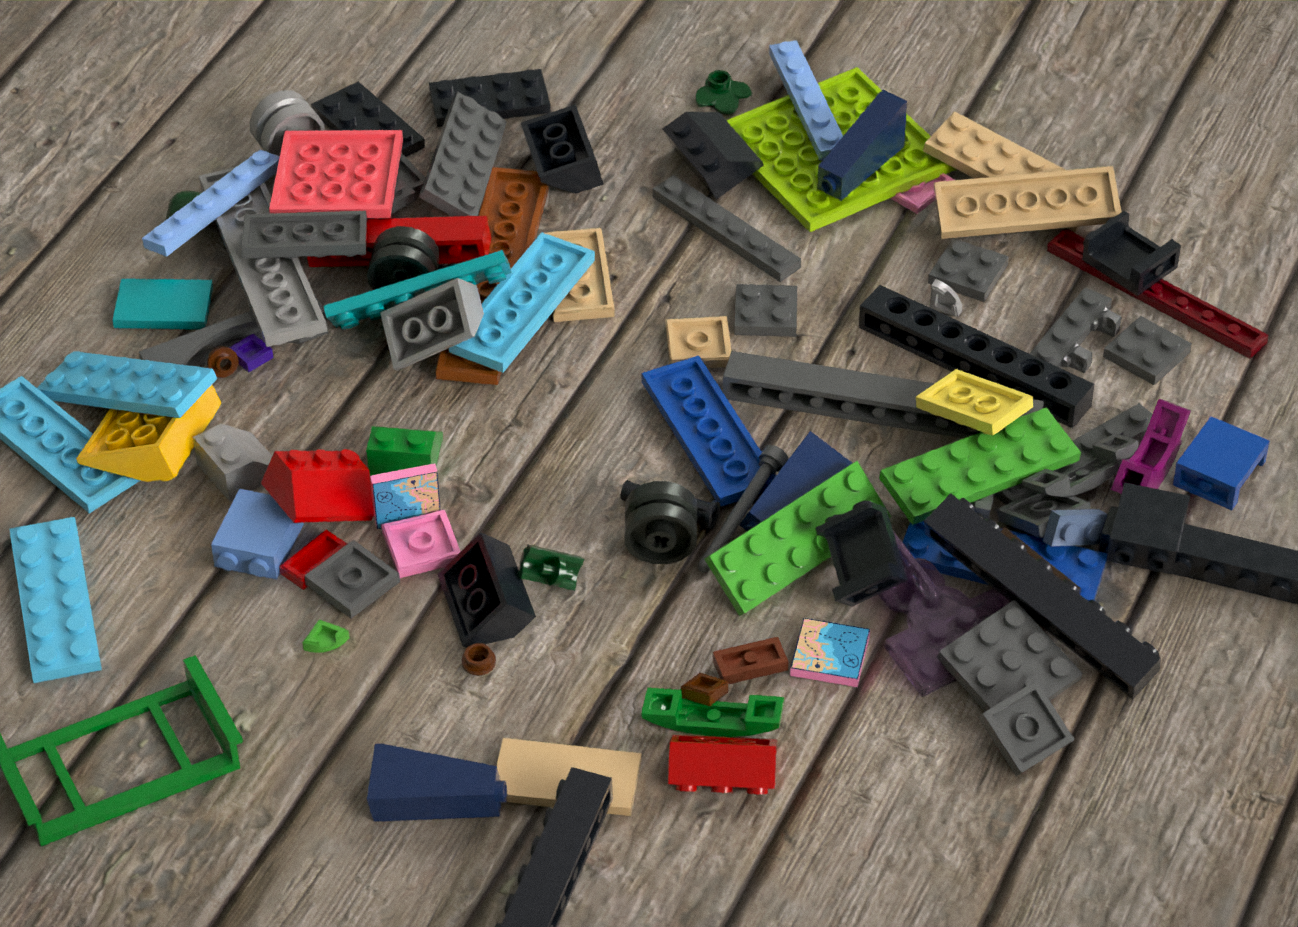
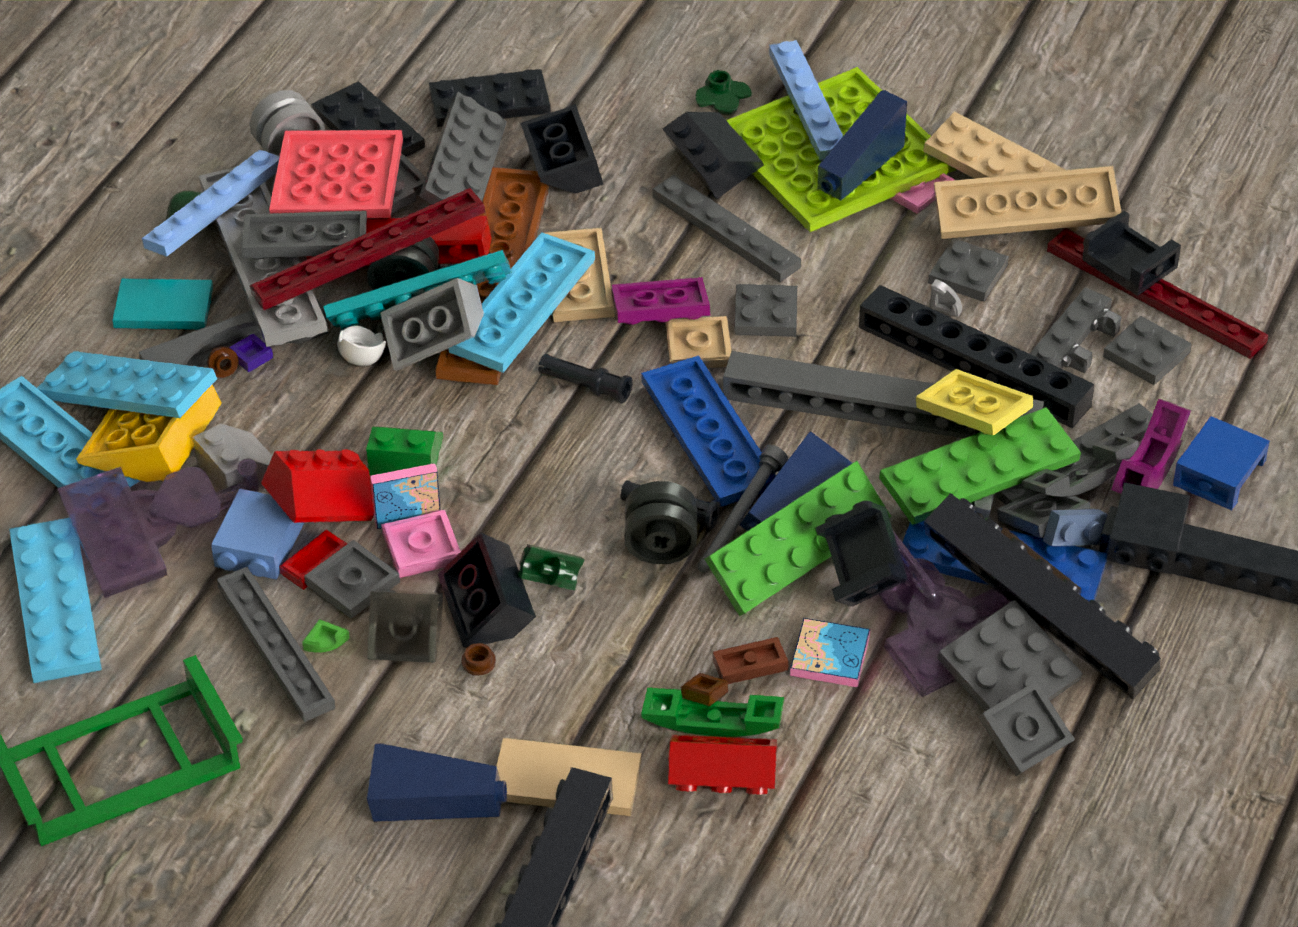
(126, 527): none -> clear purple plate
(276, 644): none -> dark grey plate
(360, 345): none -> white hair
(367, 249): none -> dark red tile
(404, 625): none -> clear smoke slope
(598, 380): none -> black pin
(660, 300): none -> magenta plate

